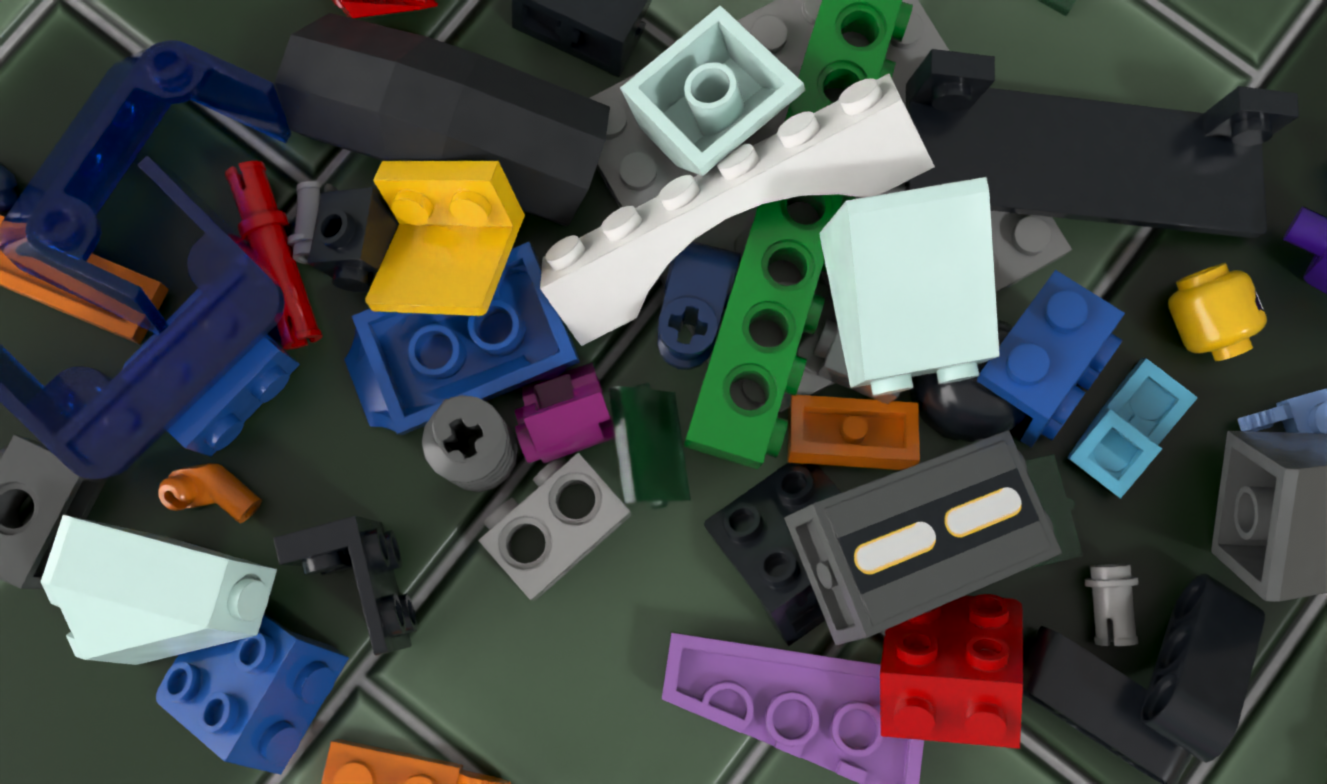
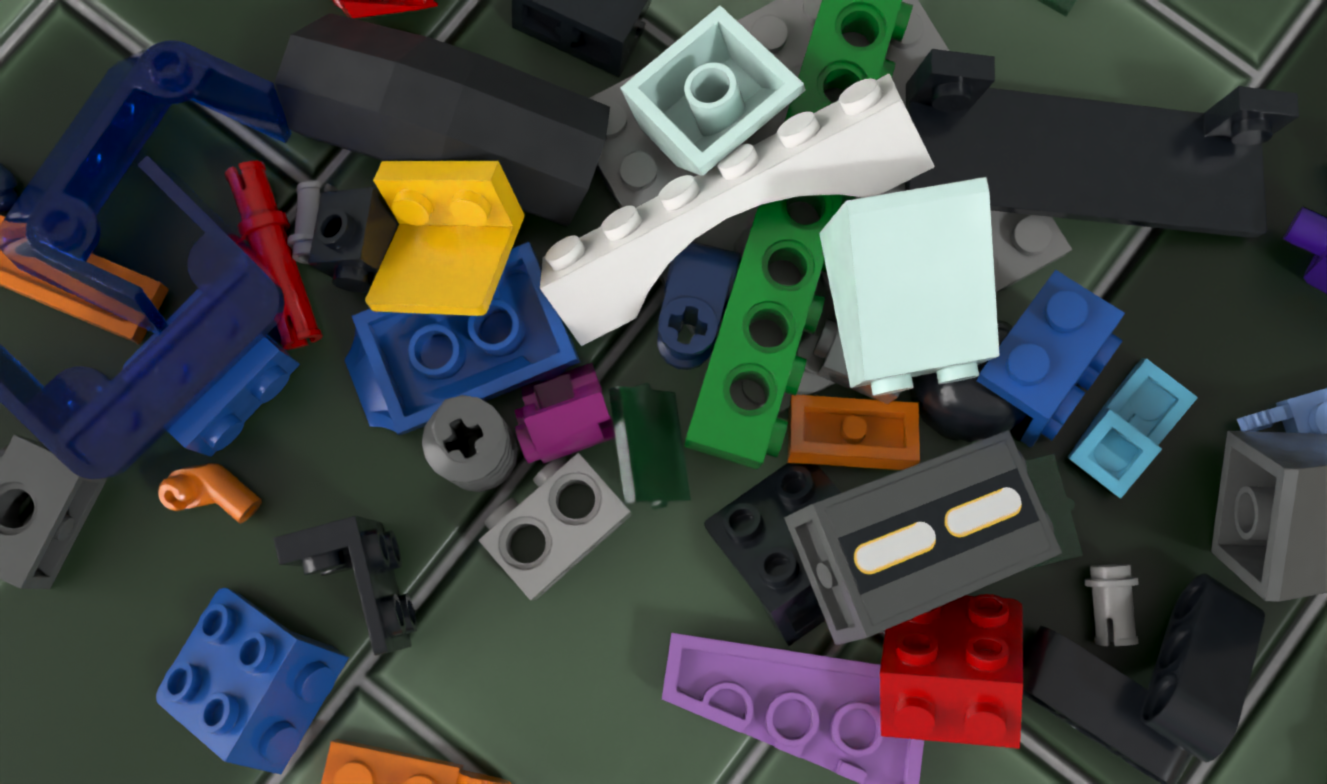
(149, 594): light aqua slope -> none
(1217, 312): yellow head -> none

